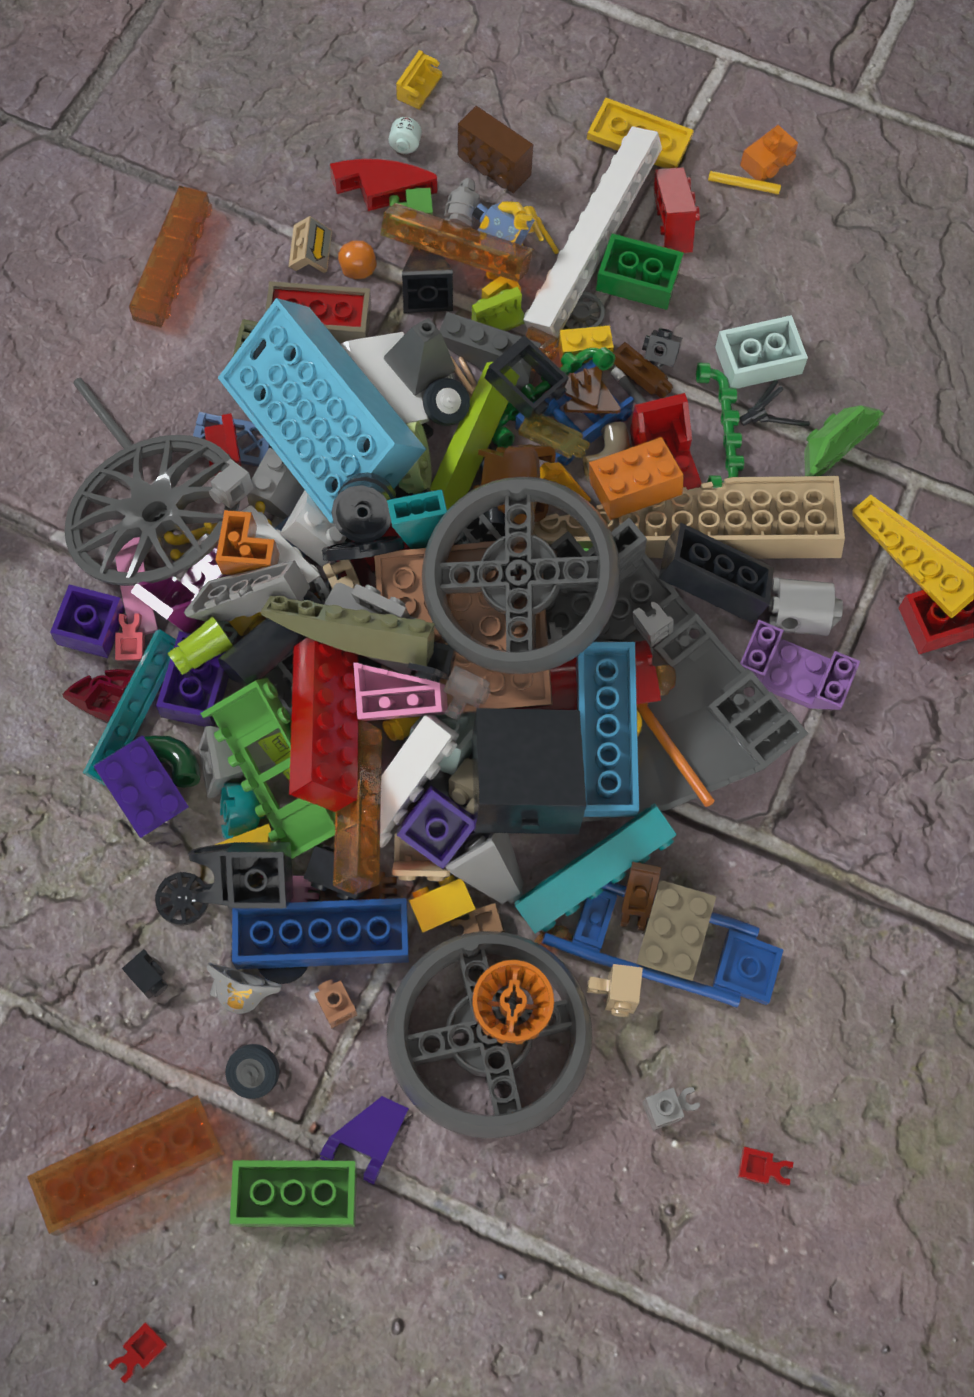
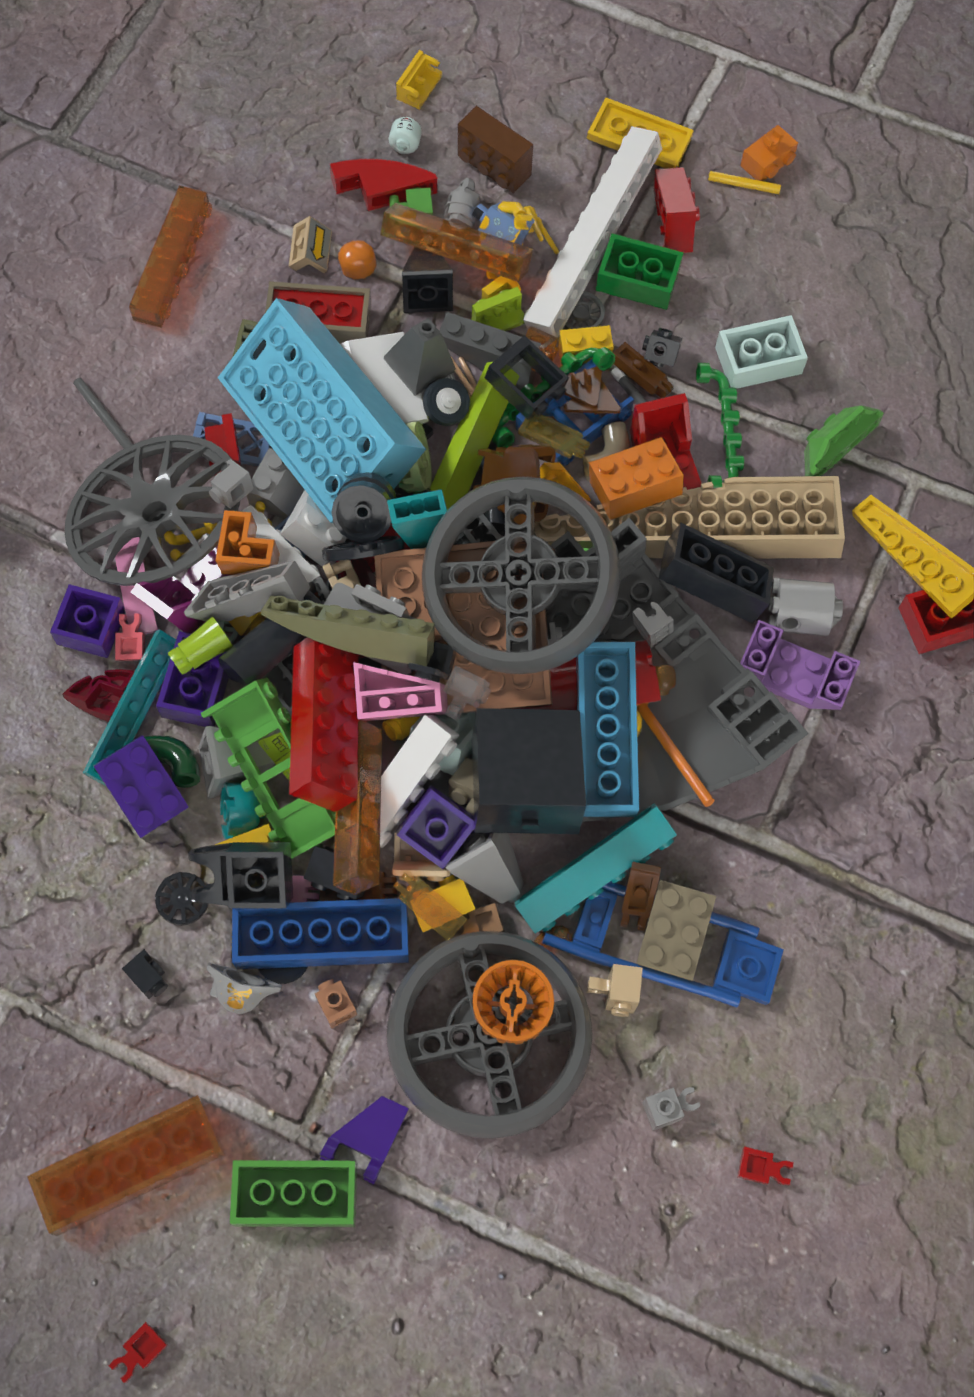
(252, 1071): black wheel -> none
(430, 906): none -> clear yellow hinge
(758, 411): black plant -> none

